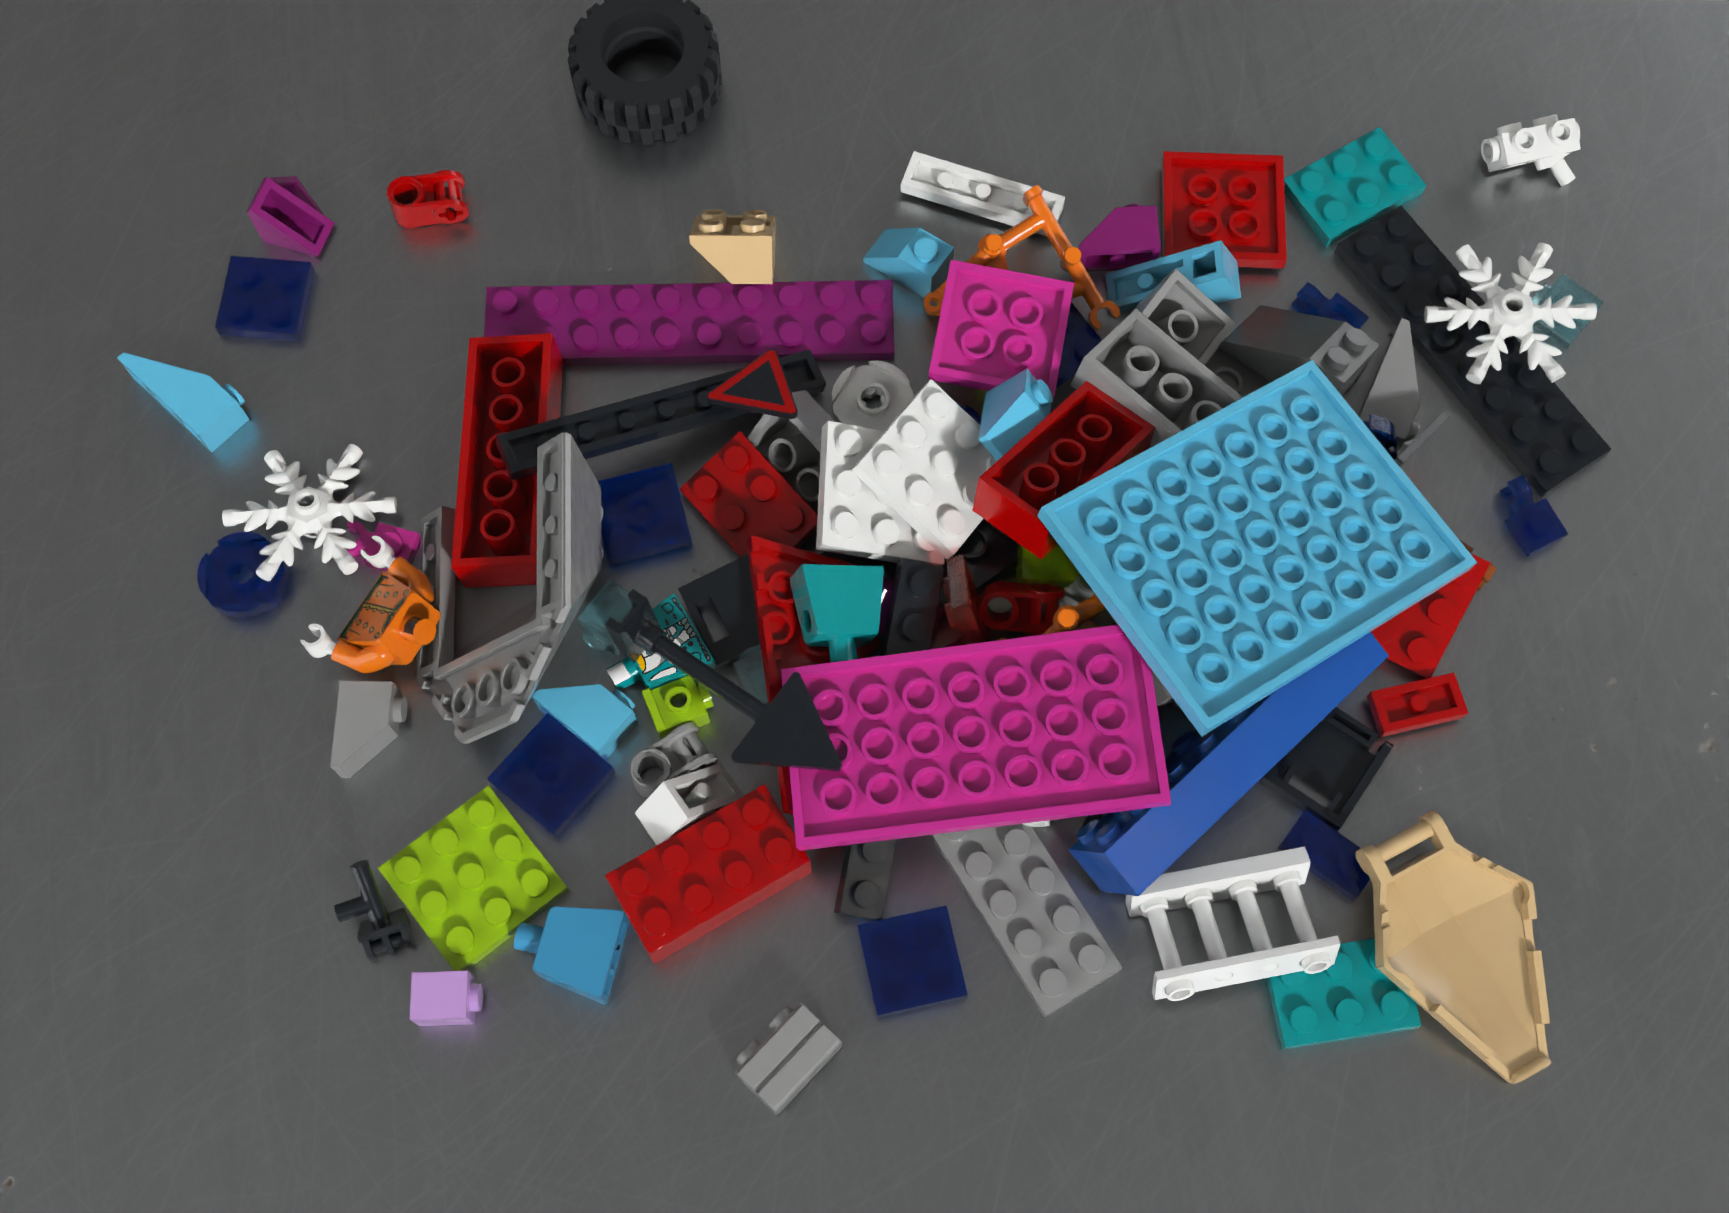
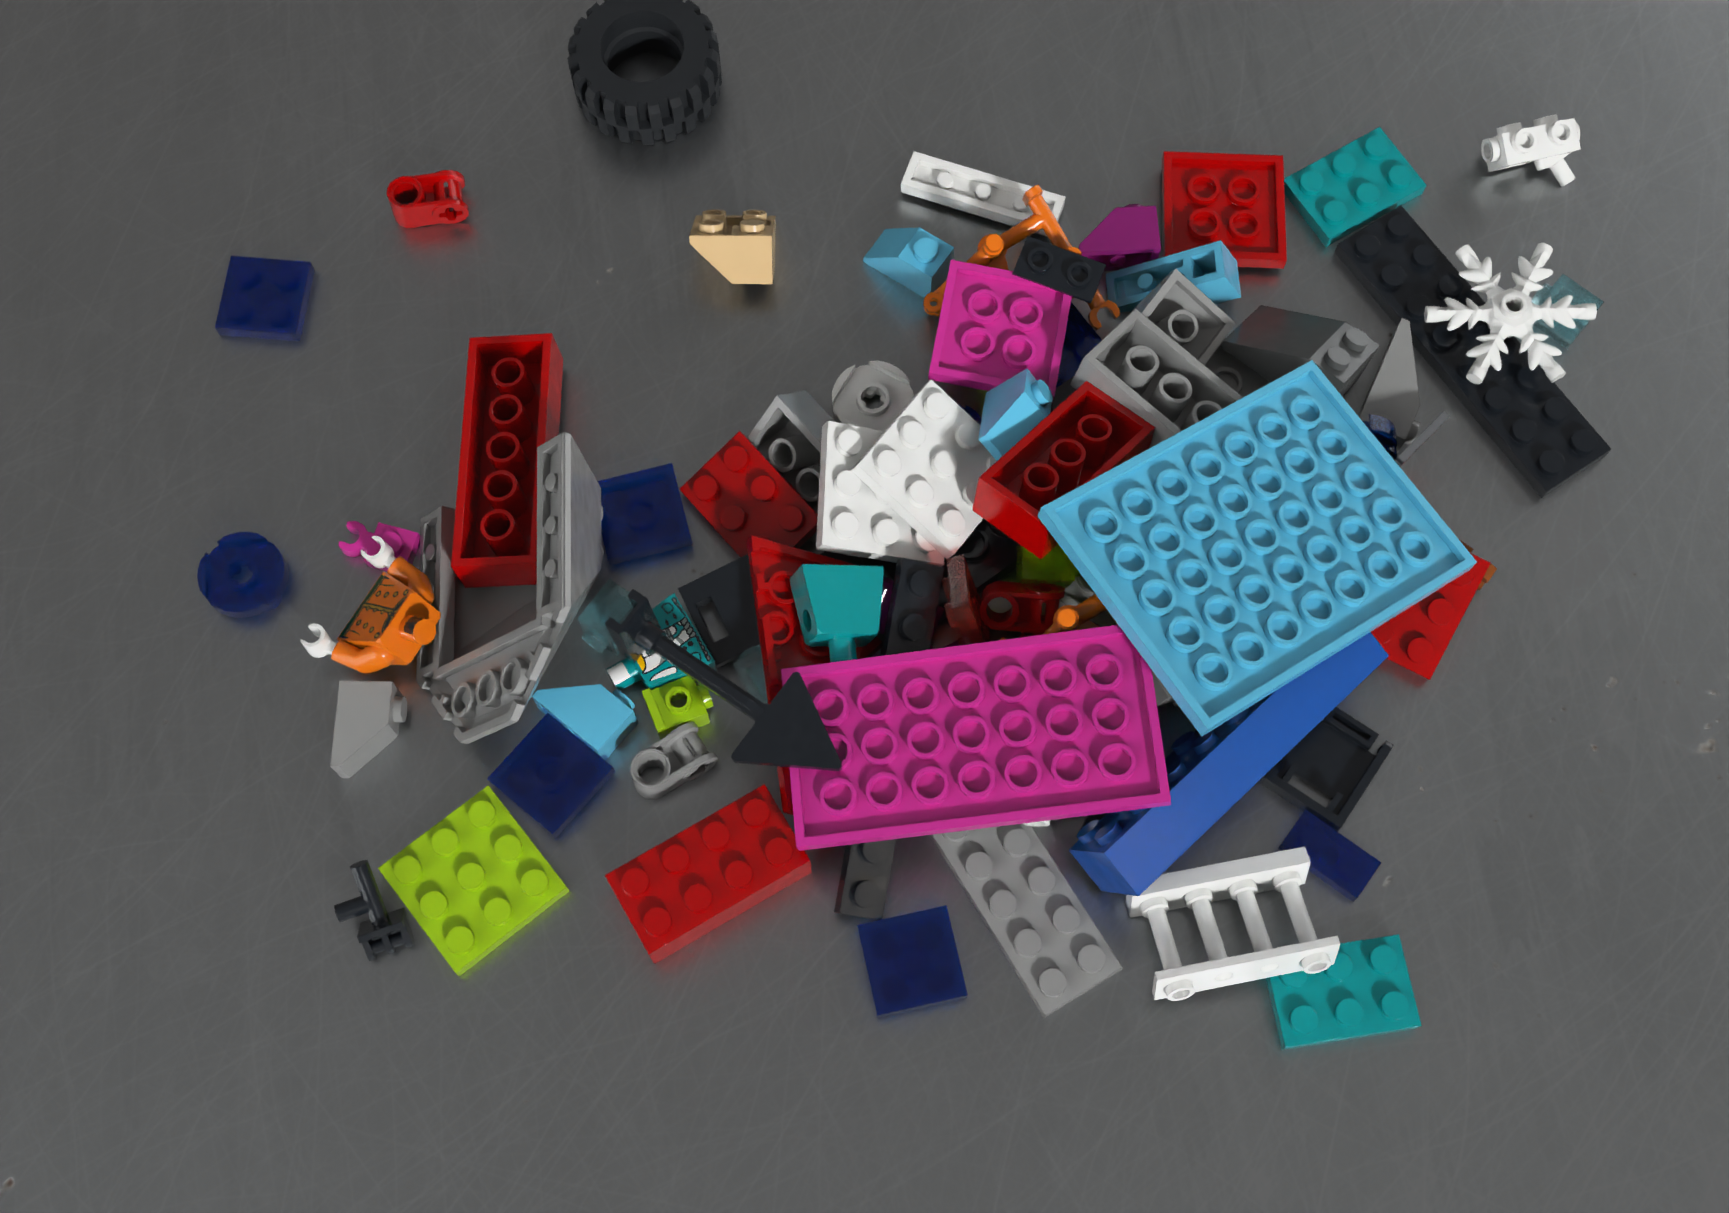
(191, 397): medium azure slope -> none
(289, 216): magenta slope -> none
(309, 512): white piece -> none
(444, 998): lavender brick -> none
(576, 948): dark azure torso -> none
(643, 417): black plate -> none
(686, 801): white slope -> none
(700, 320): magenta plate -> none
(757, 388): piece -> none
(787, 1057): light grey brick -> none
(1059, 269): none -> black hinge
(1314, 303): clear blue plate -> none
(1417, 704): red plate -> none
(1462, 945): tan windscreen -> none
(1532, 523): clear blue plate -> none

